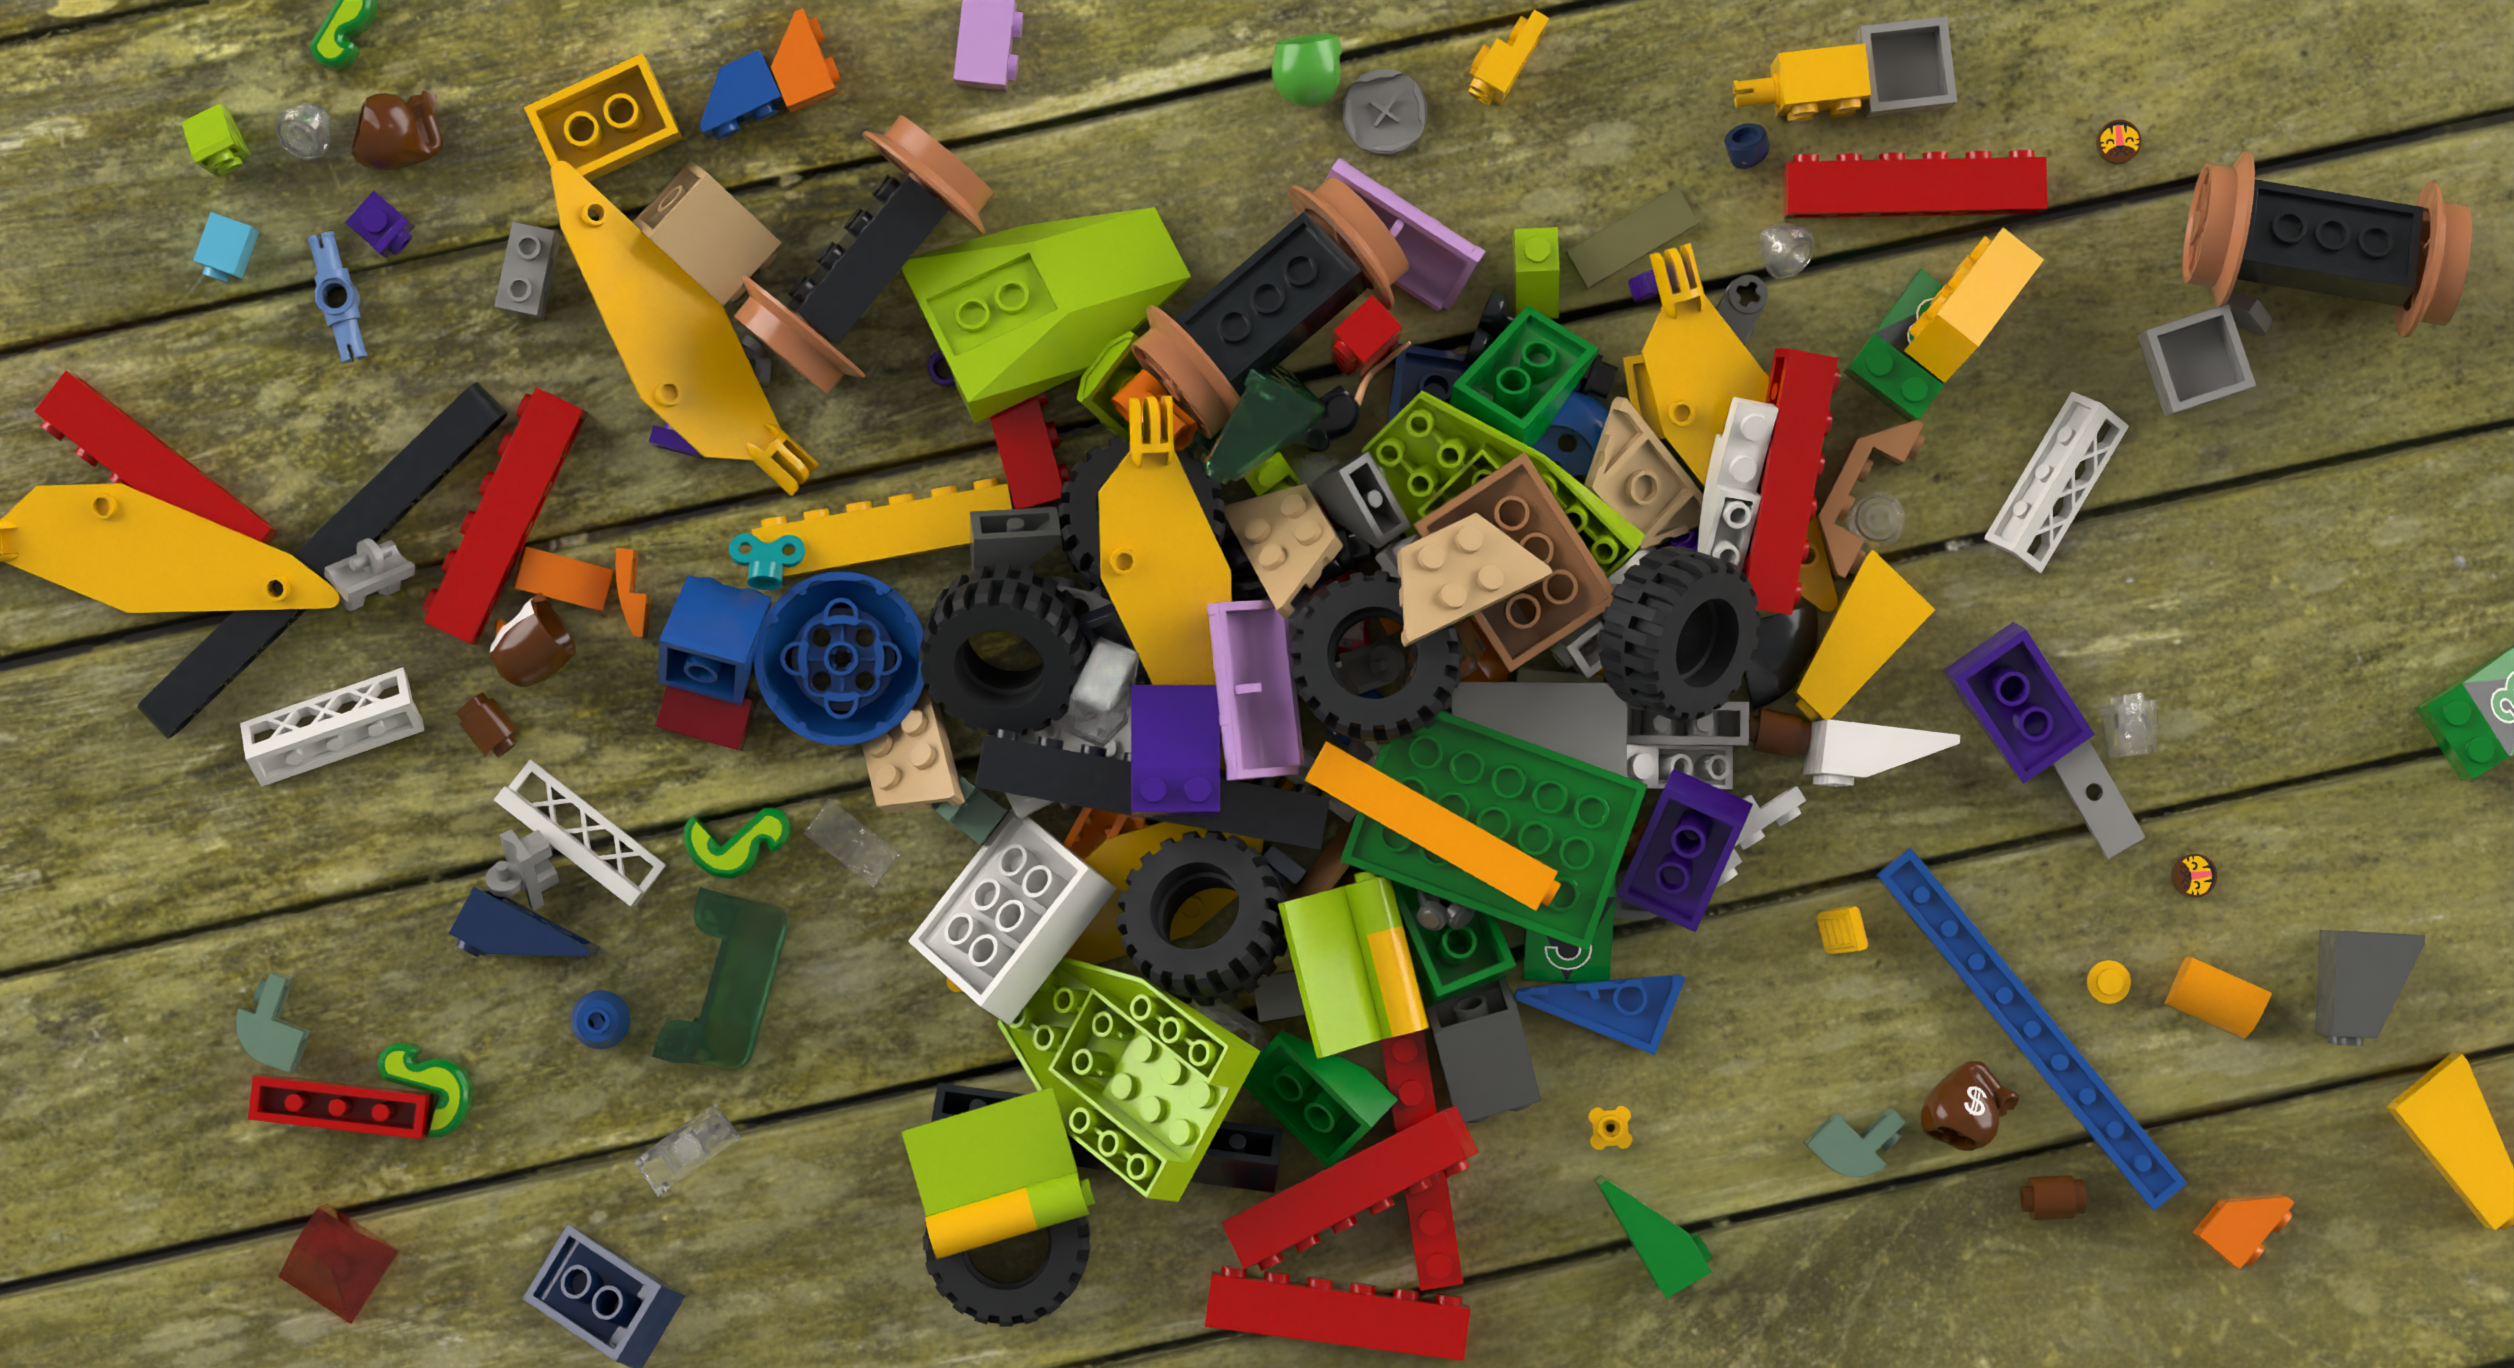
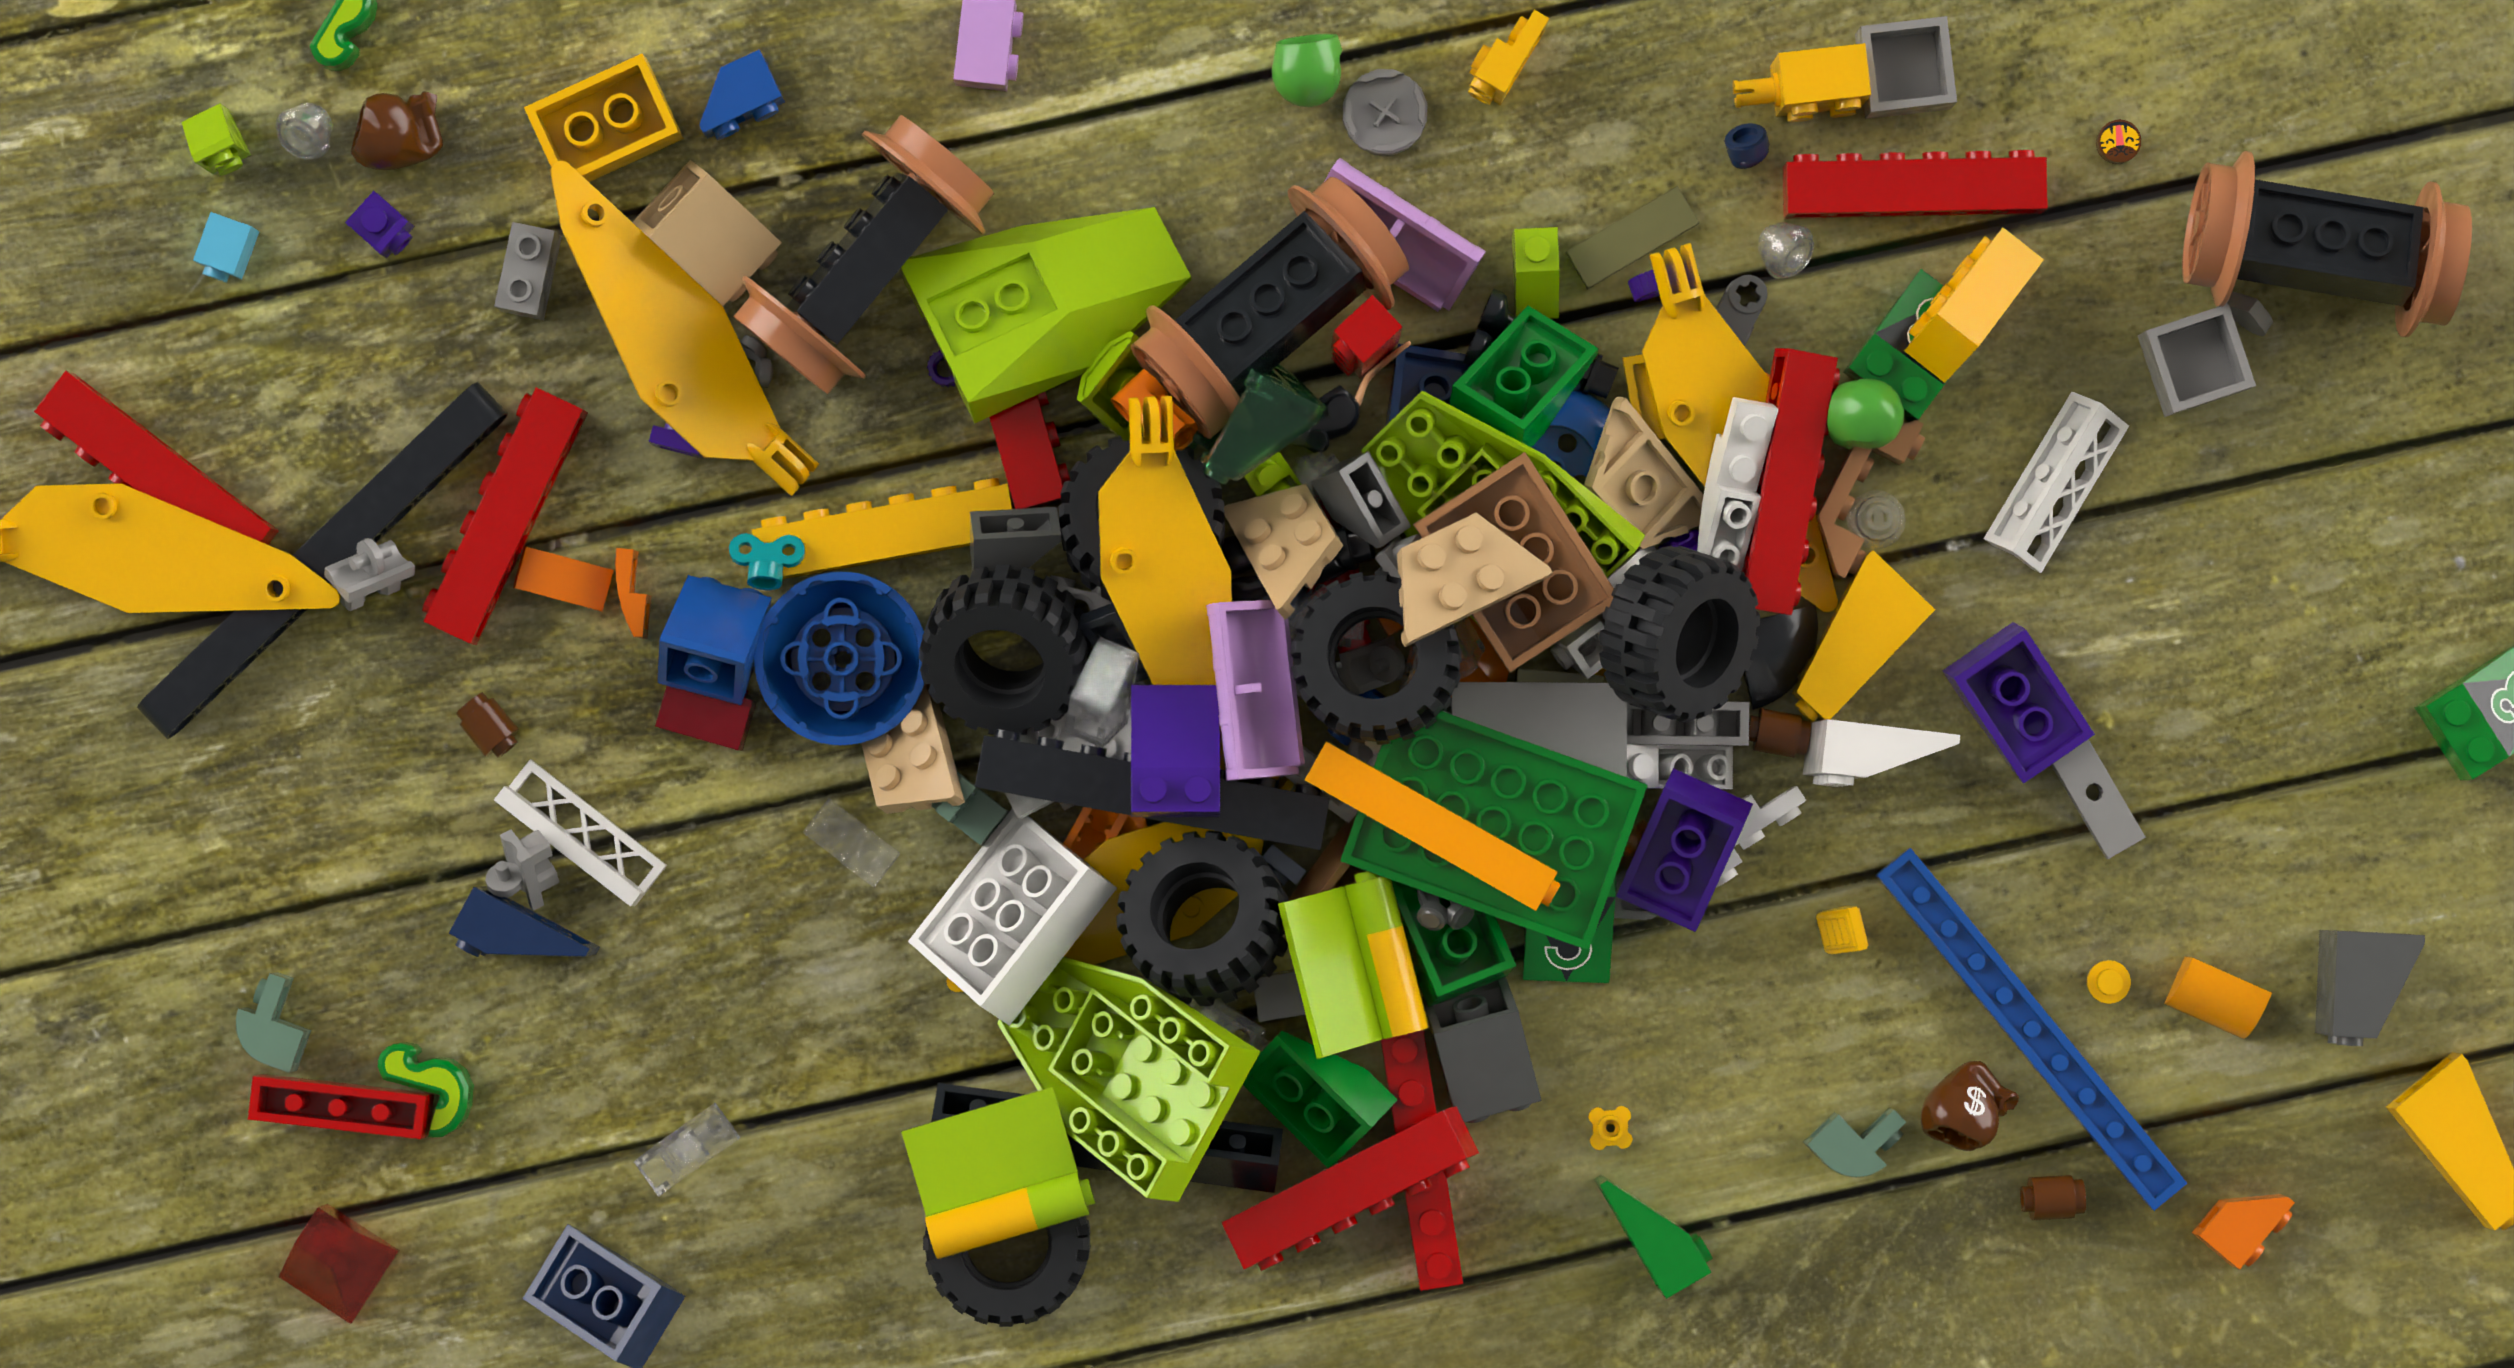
(329, 276): medium blue pin -> none
(331, 734): white fence -> none
(531, 648): reddish brown piece -> none
(606, 1033): blue cone -> none
(739, 985): clear green windscreen -> none
(741, 850): animal -> none
(800, 65): orange slope -> none
(1338, 1314): red brick -> none
(1618, 1008): blue wing -> none
(1864, 414): none -> bright green helmet
(2129, 726): clear slope -> none
(2194, 875): tile -> none

